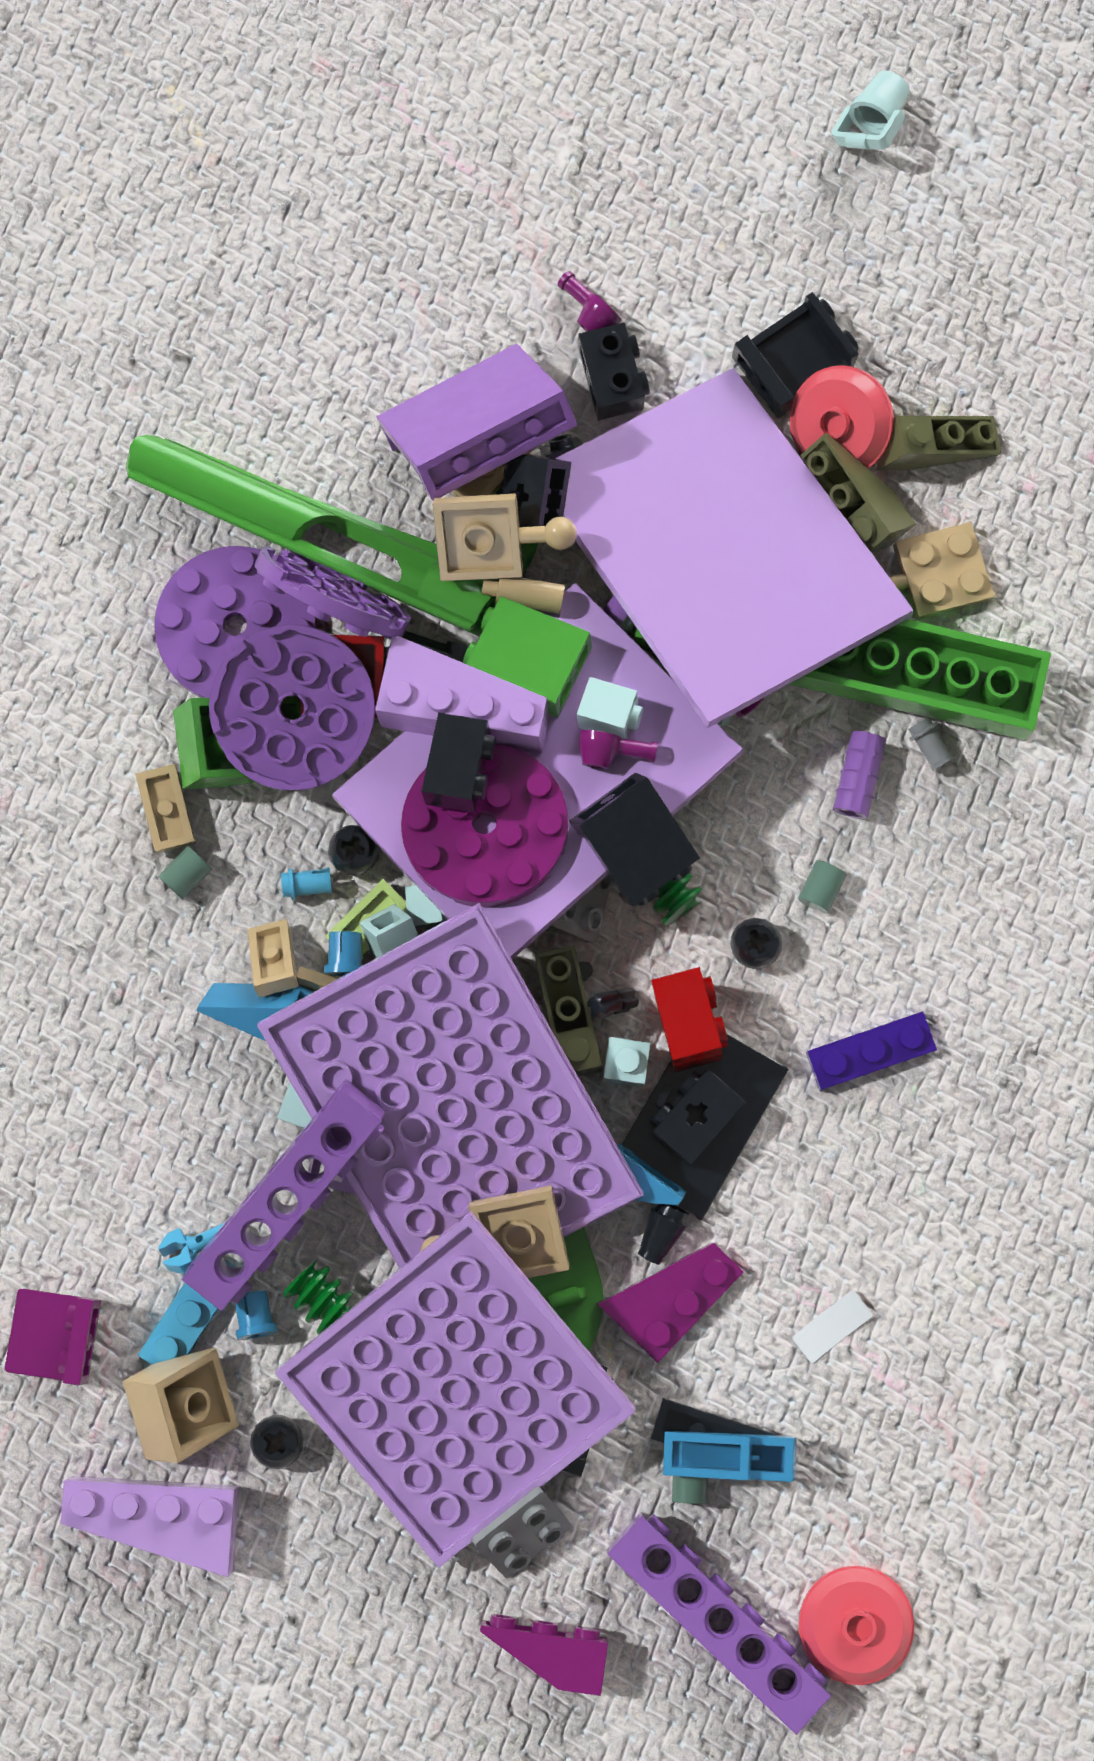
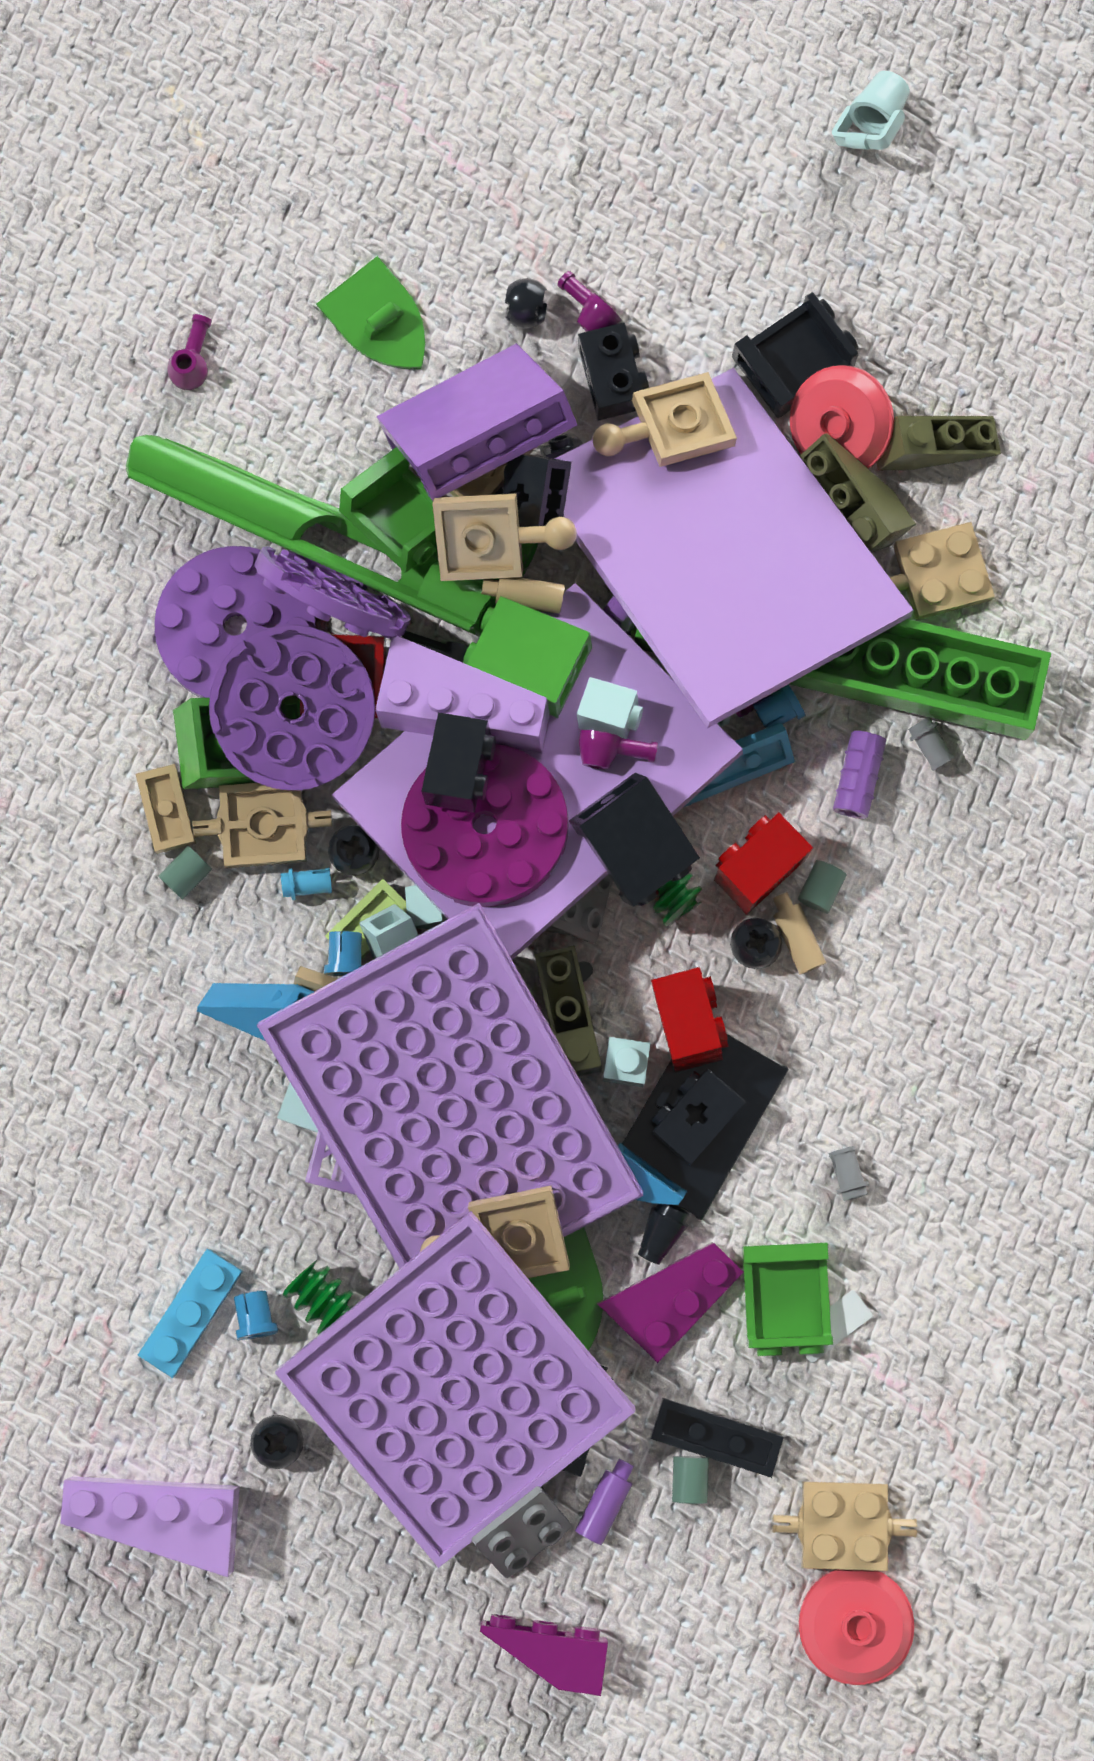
(53, 1336): magenta bracket -> none
(180, 1405): tan slope -> none
(190, 1248): medium azure bar -> none
(197, 373): none -> magenta bar
(261, 825): none -> tan plate
(272, 958): tan plate -> none
(345, 1108): medium lavender brick -> none
(377, 317): none -> bright green shield
(392, 510): none -> bright green panel
(526, 303): none -> black piece
(605, 1503): none -> medium lavender cylinder
(612, 1002): black piece -> none
(677, 418): none -> tan plate
(730, 1456): dark azure slope -> none
(761, 754): none -> medium azure plate
(762, 863): none -> red brick
(779, 707): none -> dark azure bush
(787, 1298): none -> bright green panel
(791, 1705): medium lavender brick -> none
(797, 935): none -> tan cylinder
(844, 1526): none -> tan plate
(848, 1173): none -> light grey pin
(871, 1051): dark purple plate -> none

